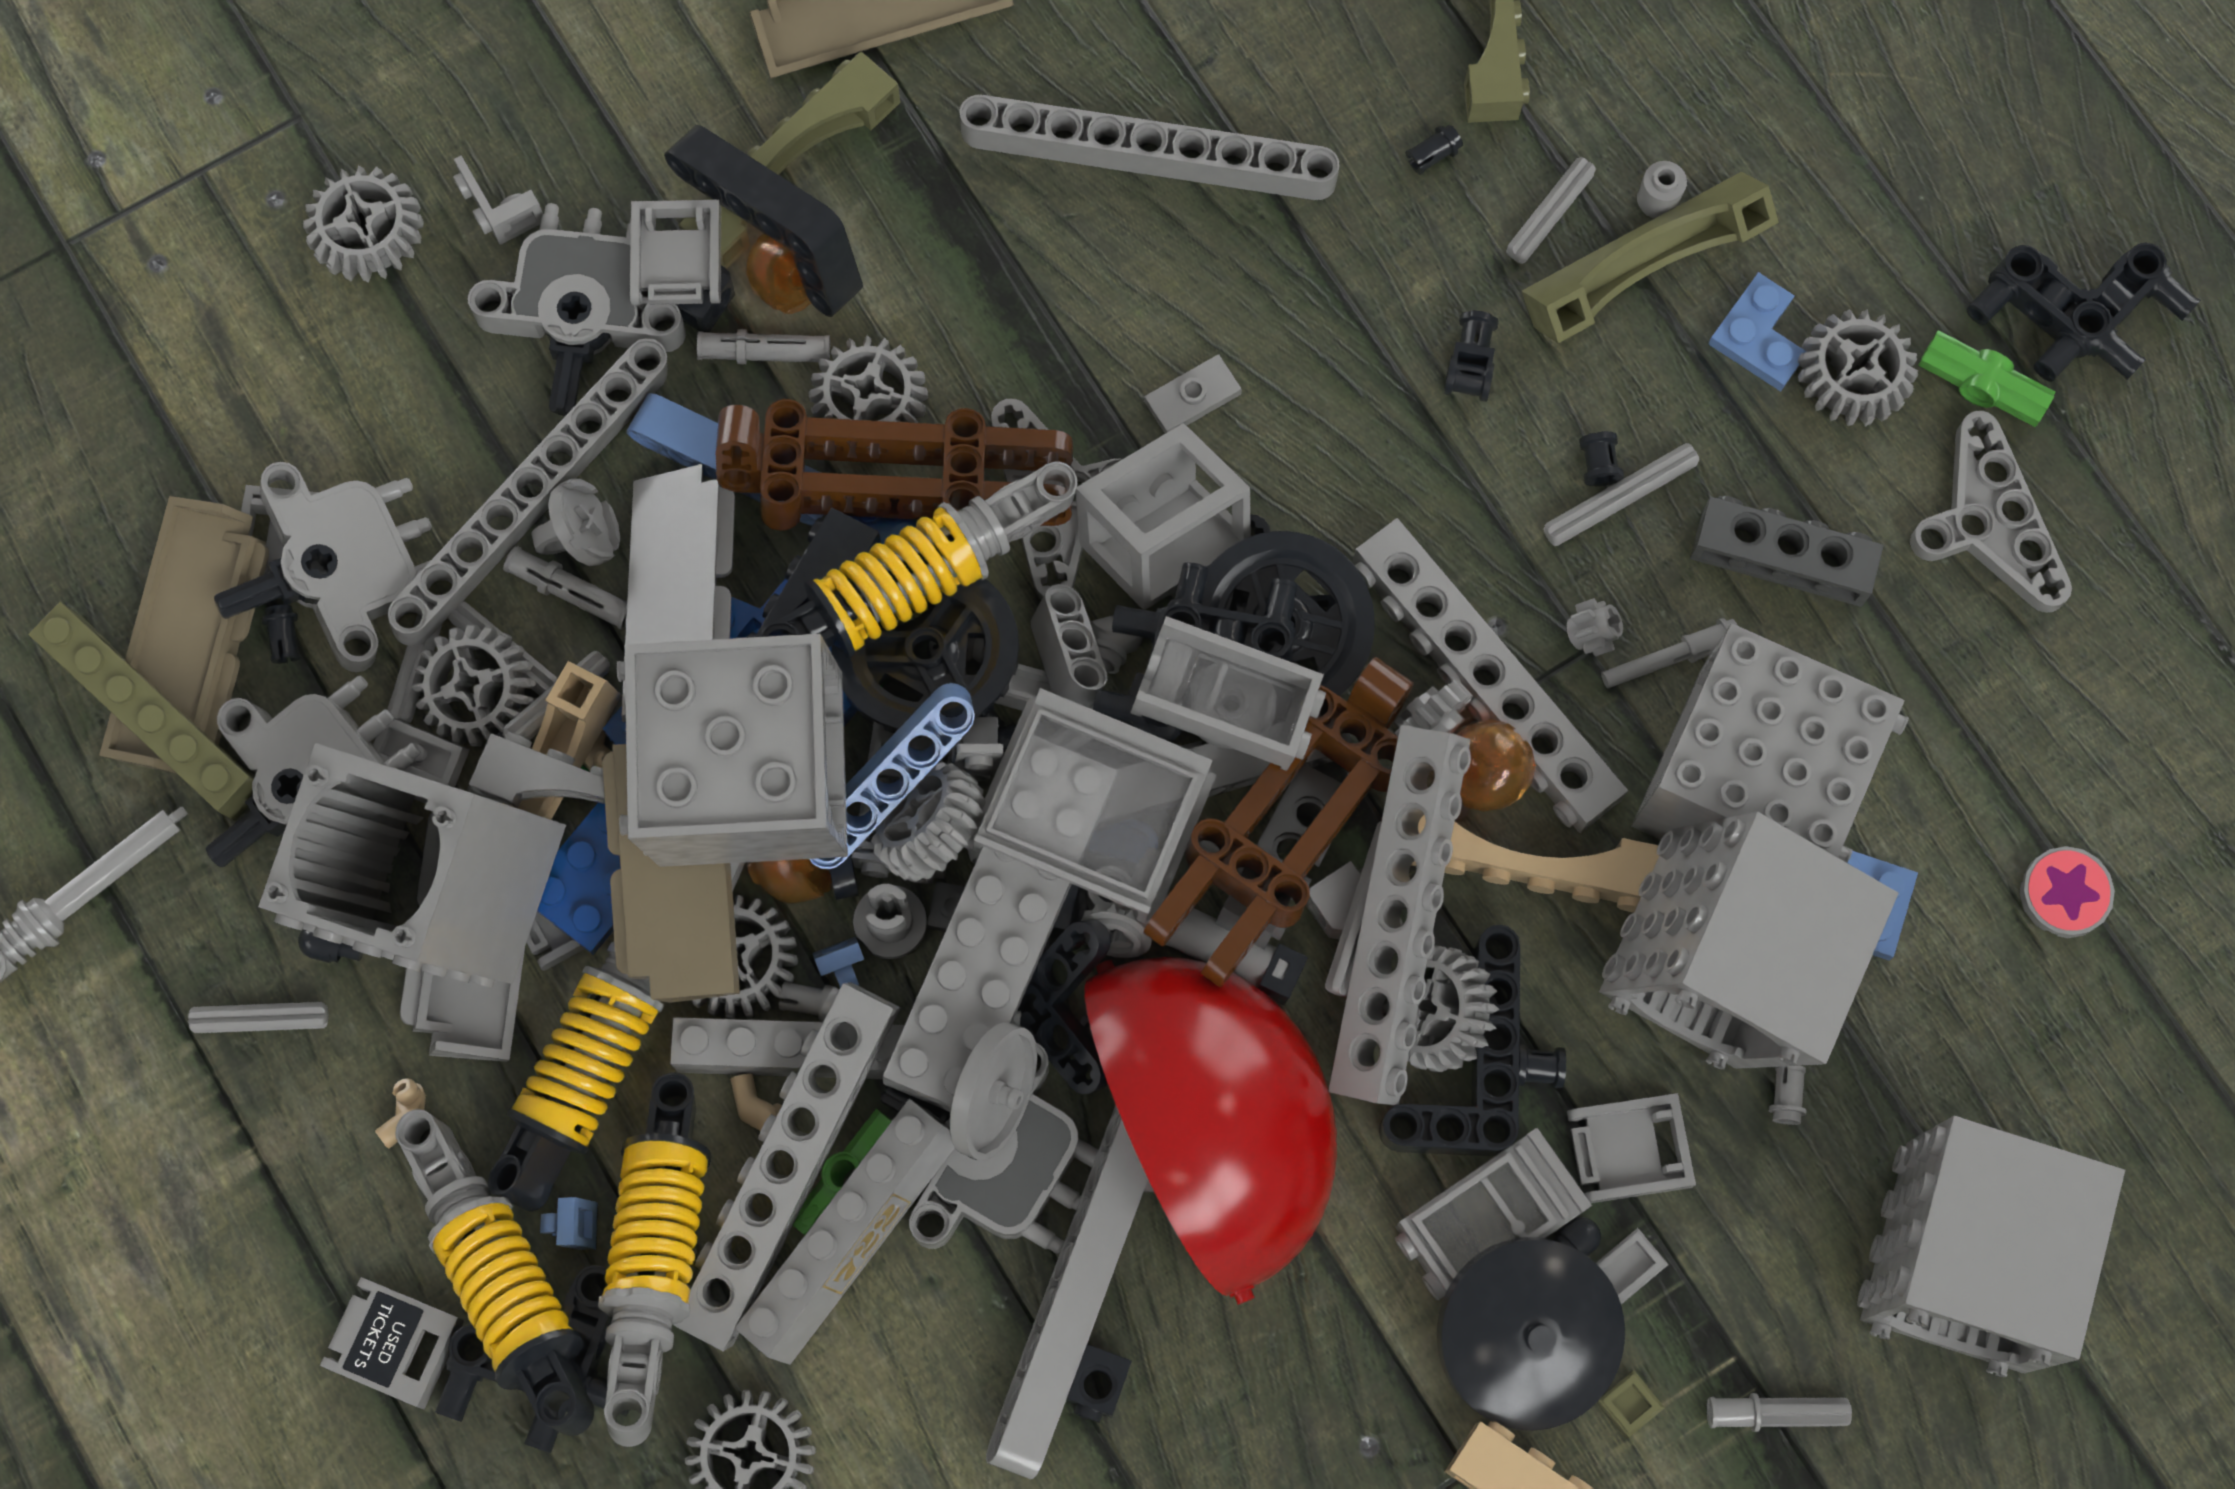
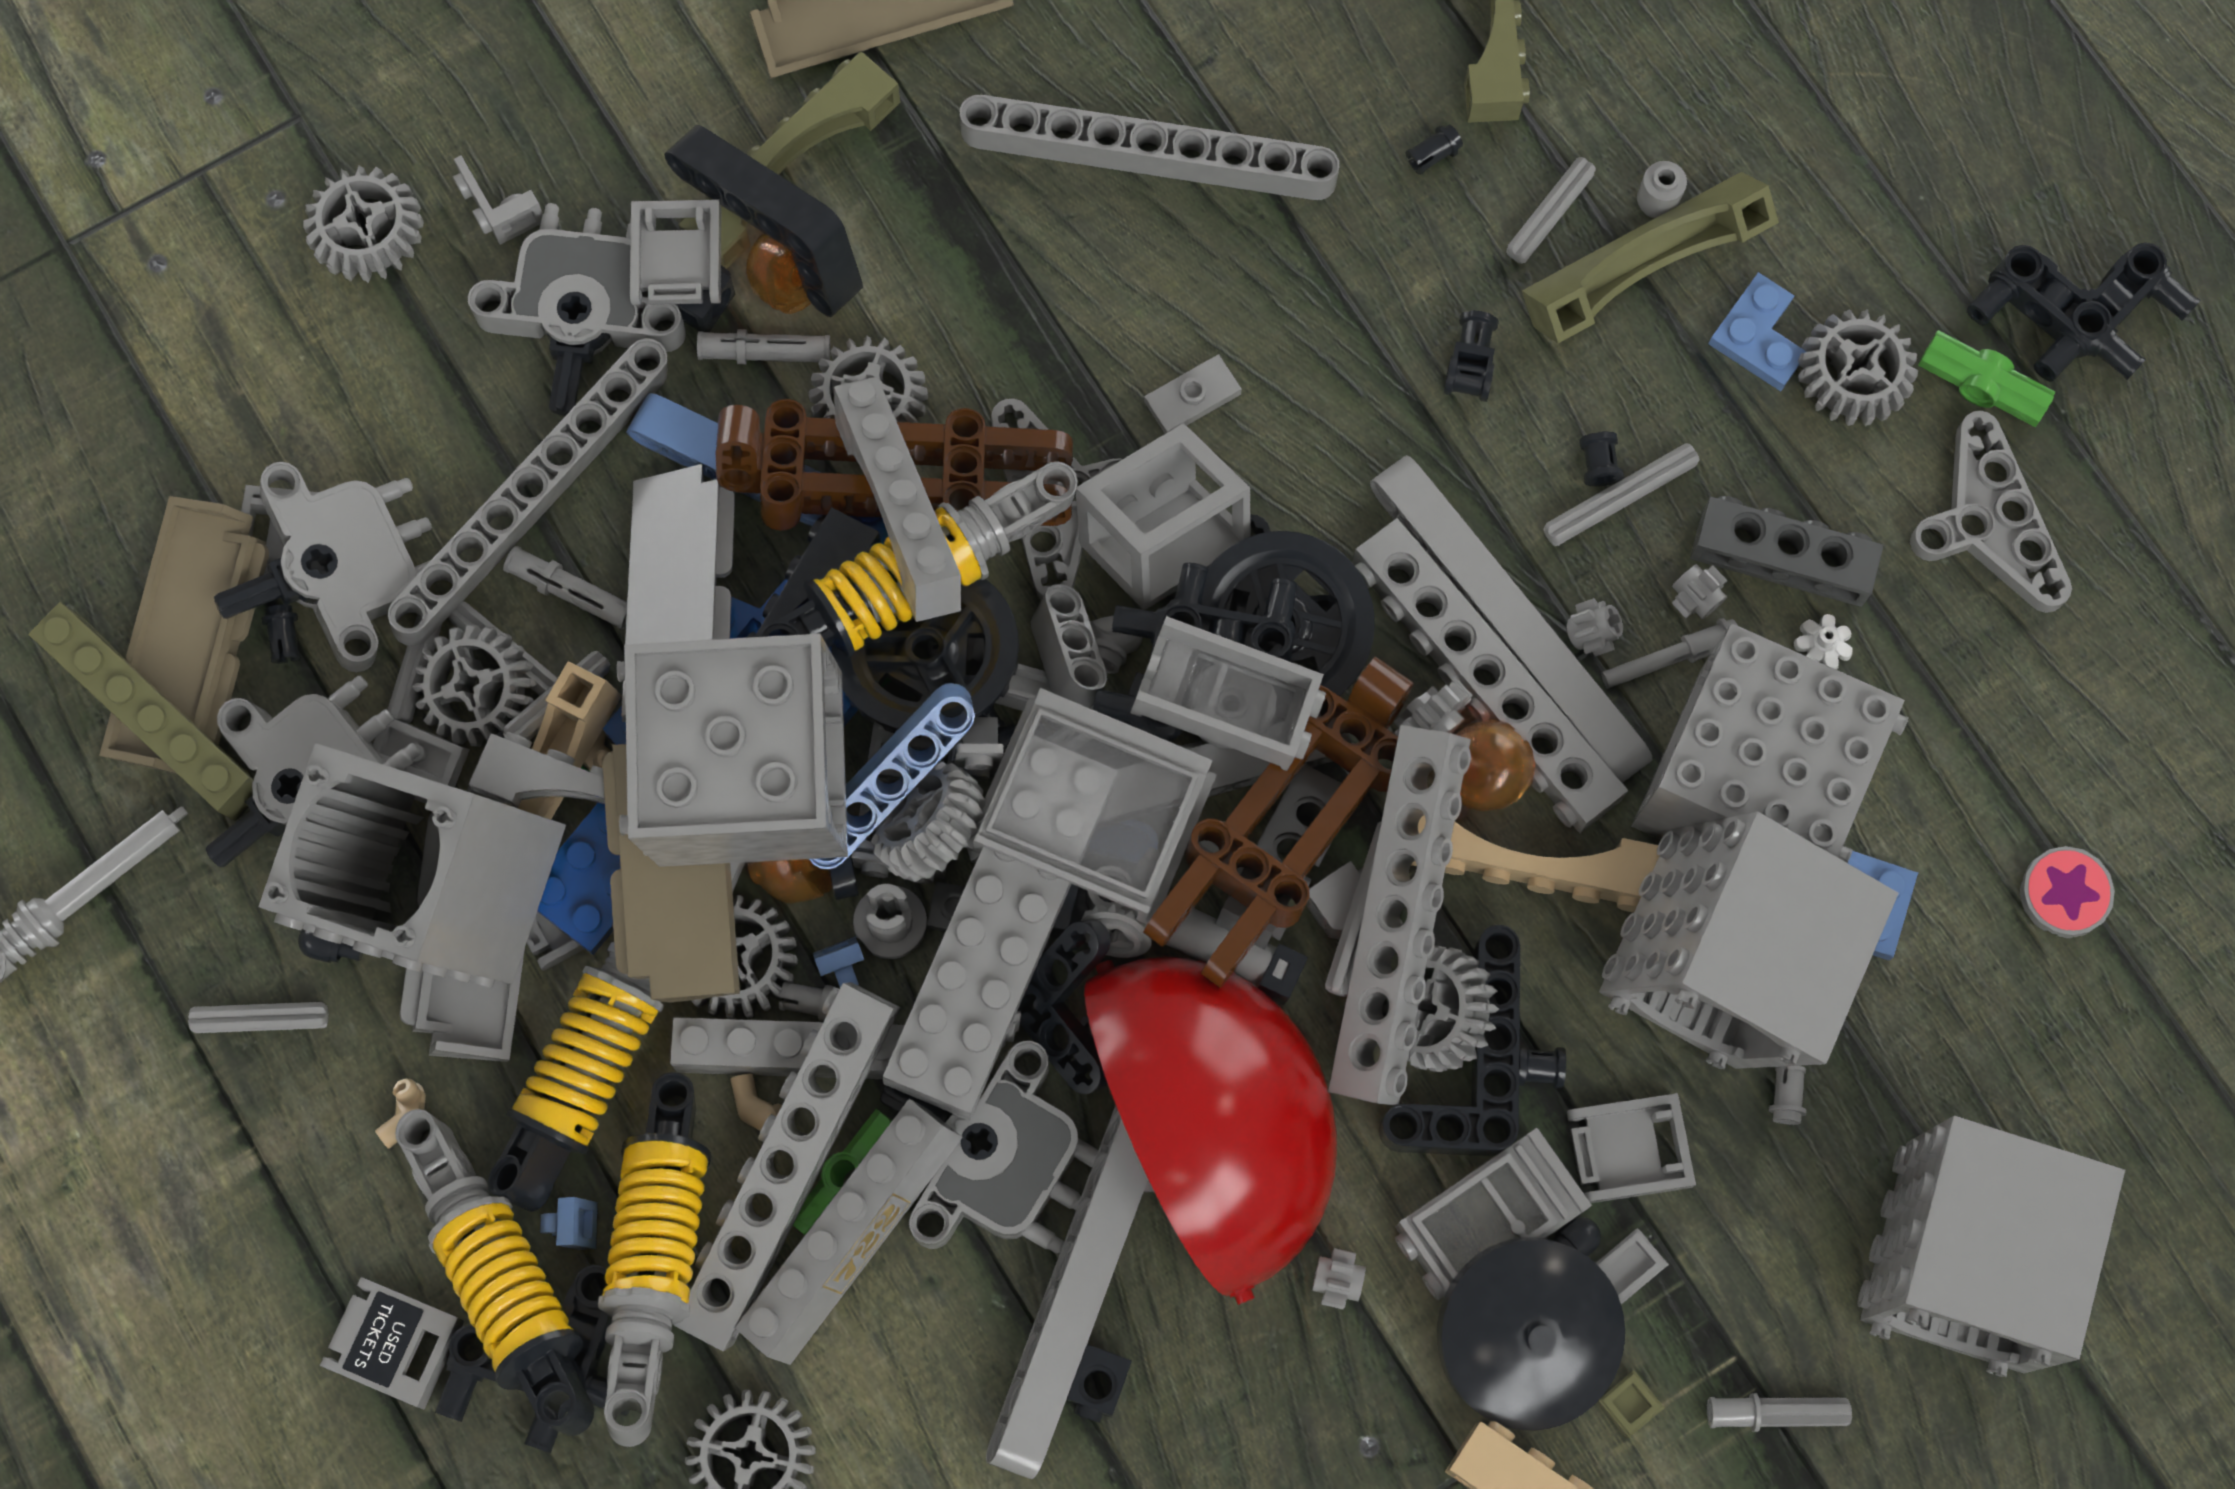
(578, 525): light grey tile -> none
(920, 548): none -> light grey arch
(993, 1091): light grey piece -> none
(1338, 1278): none -> light grey gear
(1459, 553): none -> light grey beam
(1699, 591): none -> light grey gear
(1824, 641): none -> white plant

